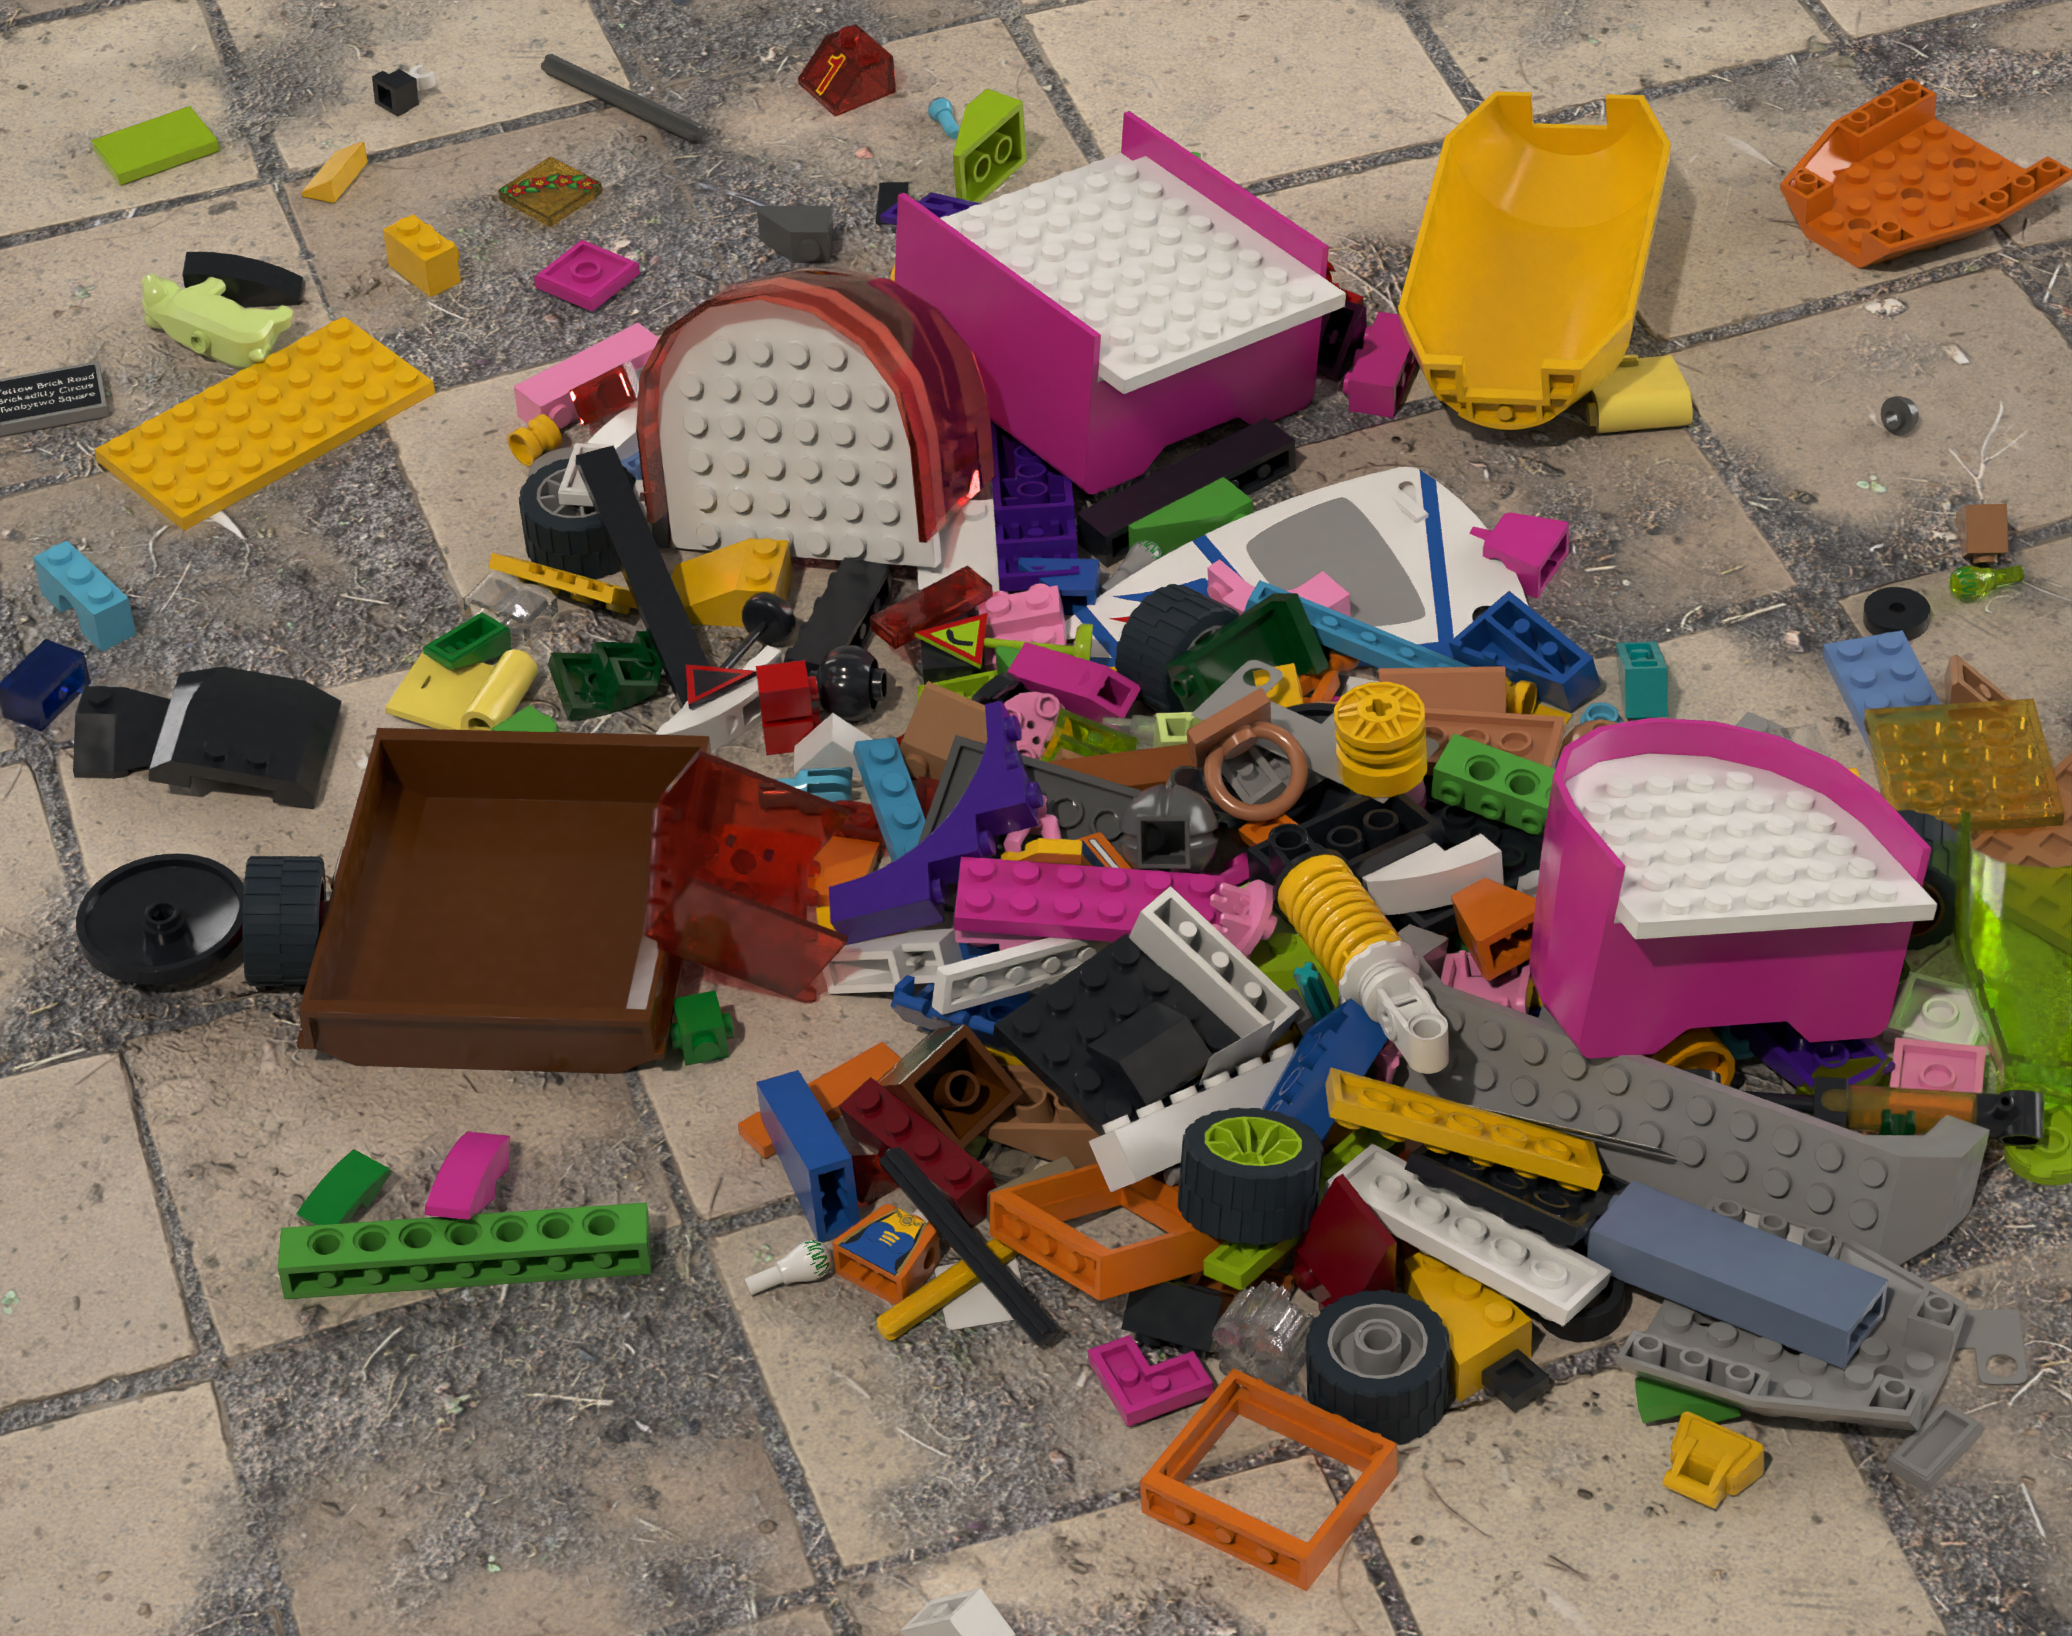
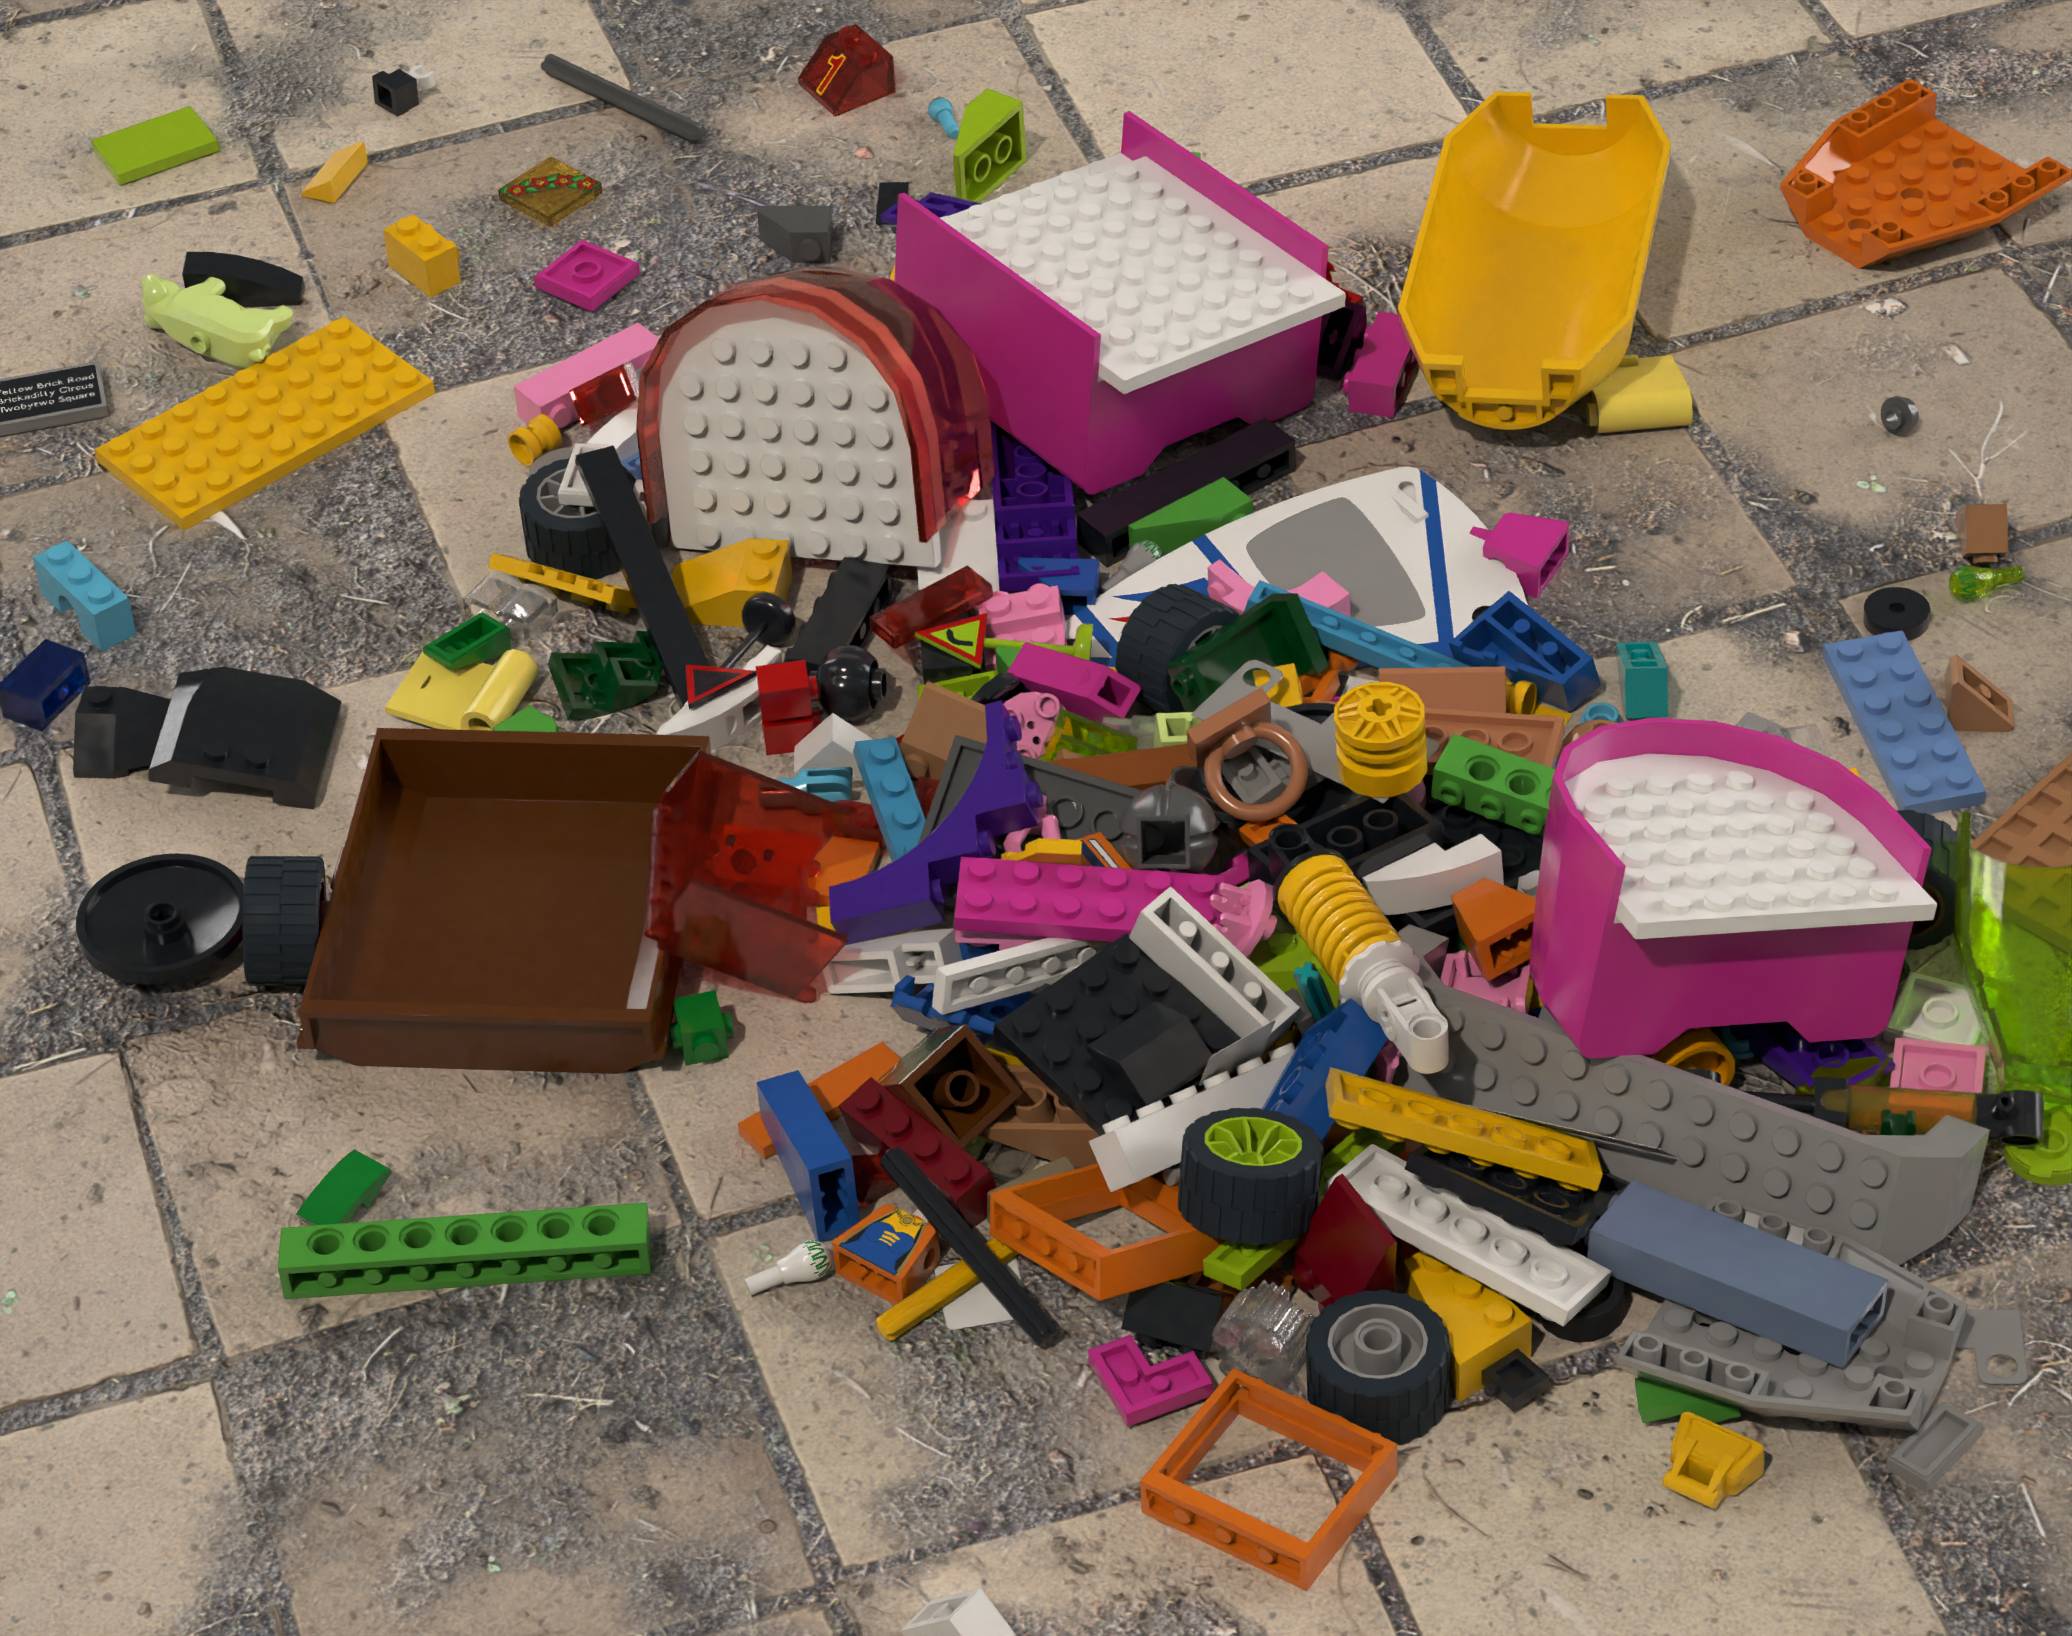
(469, 1175): dark pink slope -> none
(1966, 759): clear yellow plate -> none

